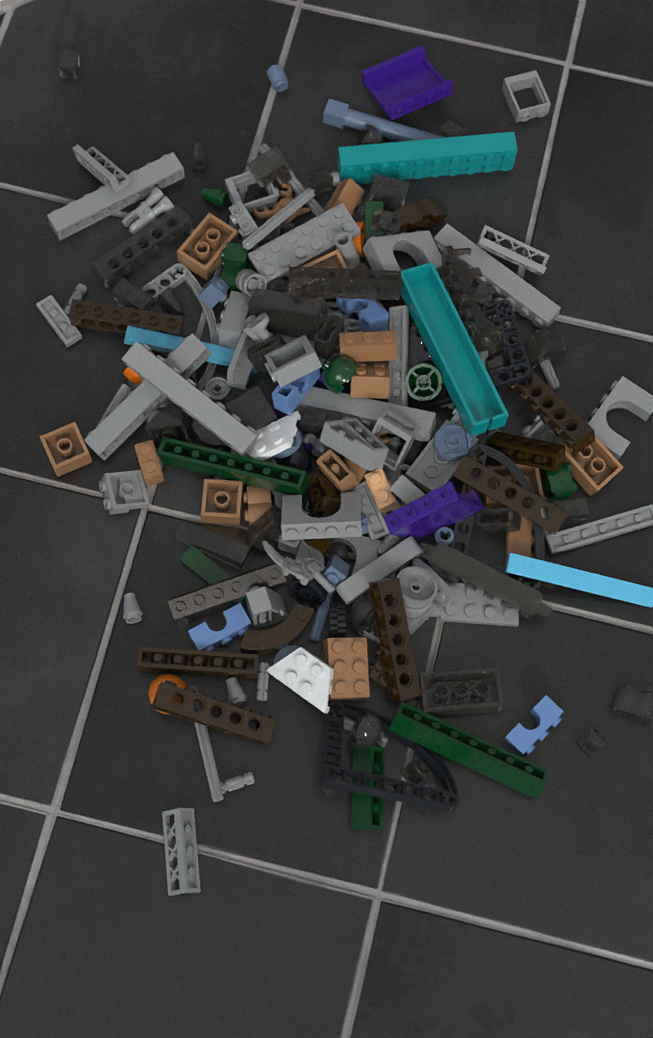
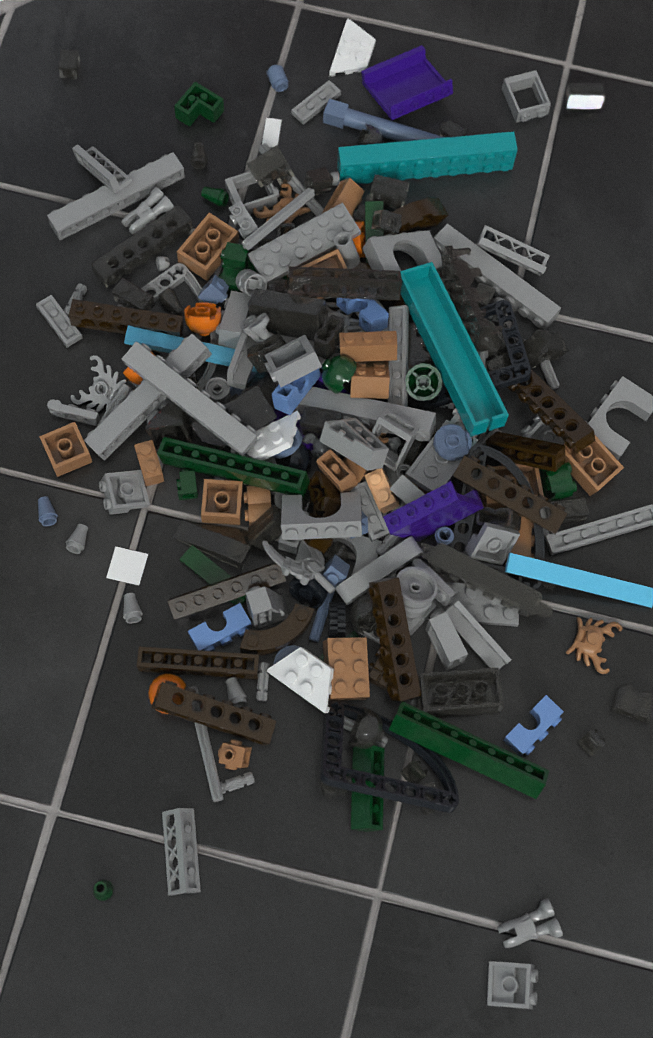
(46, 512): none -> sand blue cone
(73, 412): none -> light grey hinge
(77, 540): none -> light grey cone
(103, 388): none -> light grey animal
(108, 890): none -> dark green cone
(127, 565): none -> white sticker
(162, 263): none -> light grey hinge
(187, 485): none -> dark green brick
(198, 102): none -> dark green brick
(202, 318): none -> orange cylinder
(234, 754): none -> medium nougat brick
(271, 132): none -> white sticker
(315, 102): none -> light grey plate
(353, 50): none -> white wing
(446, 640): none -> light grey window
(477, 636): none -> light grey fence
(492, 543): none -> light grey plate
(512, 985): none -> light grey plate
(525, 925): none -> light grey piece
(584, 95): none -> clear smoke brick
(589, 642): none -> medium nougat animal

